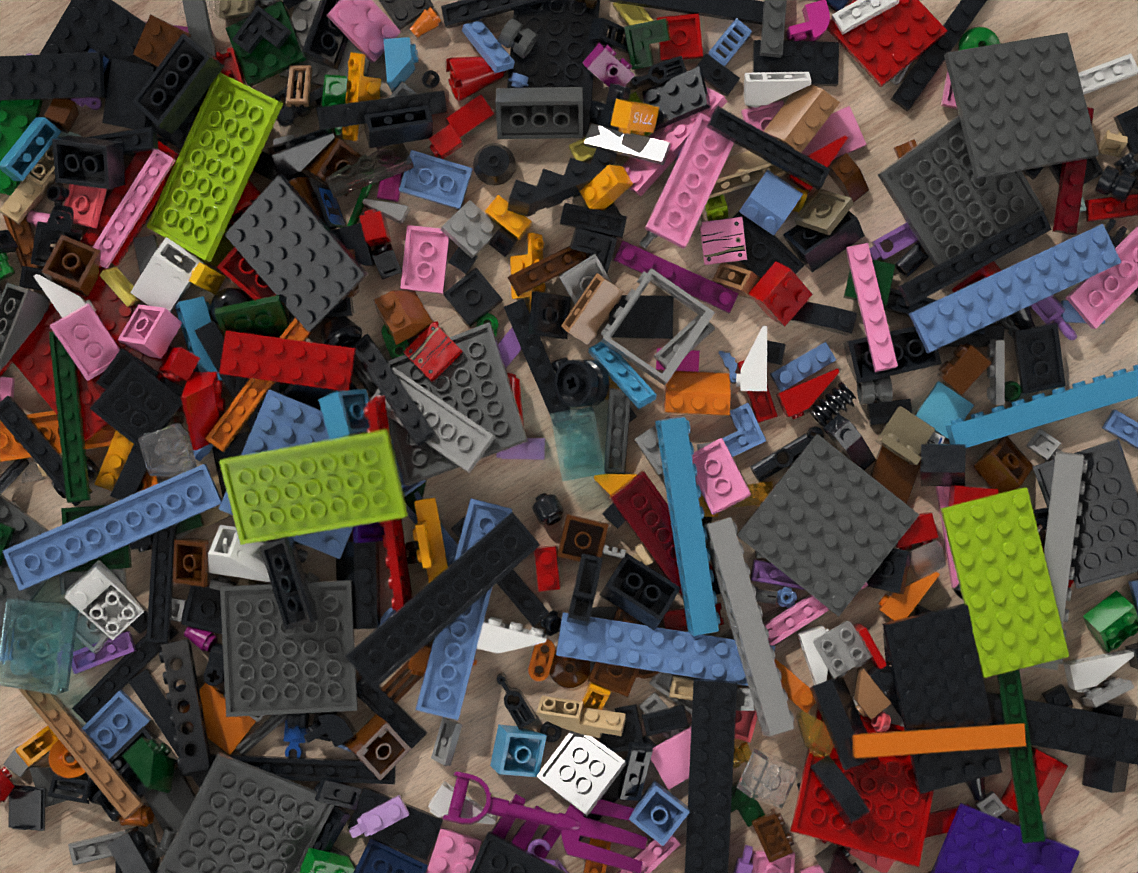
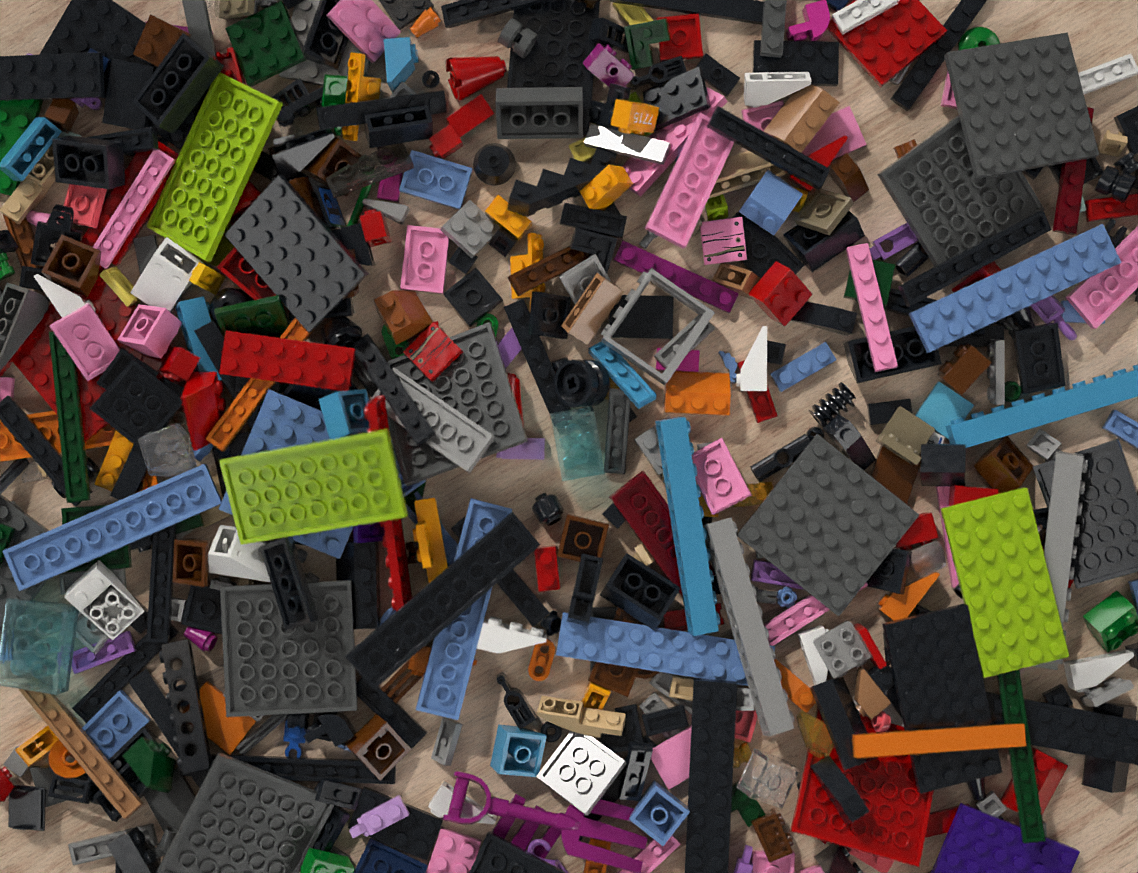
(57, 193): black plate -> none
(141, 817): orange cone -> none
(215, 663): black piece -> none
(261, 25): black plate -> none
(307, 85): medium nougat tile -> none
(386, 261): black bracket -> none
(488, 46): medium blue plate -> none
(518, 80): medium blue plate -> none
(566, 678): reddish brown dish -> none
(613, 482): light orange slope -> none
(613, 552): light grey tile -> none
(739, 26): medium blue slope -> none
(748, 431): medium blue plate -> none
(801, 397): red slope -> none
(873, 390): dark grey wheel -> none

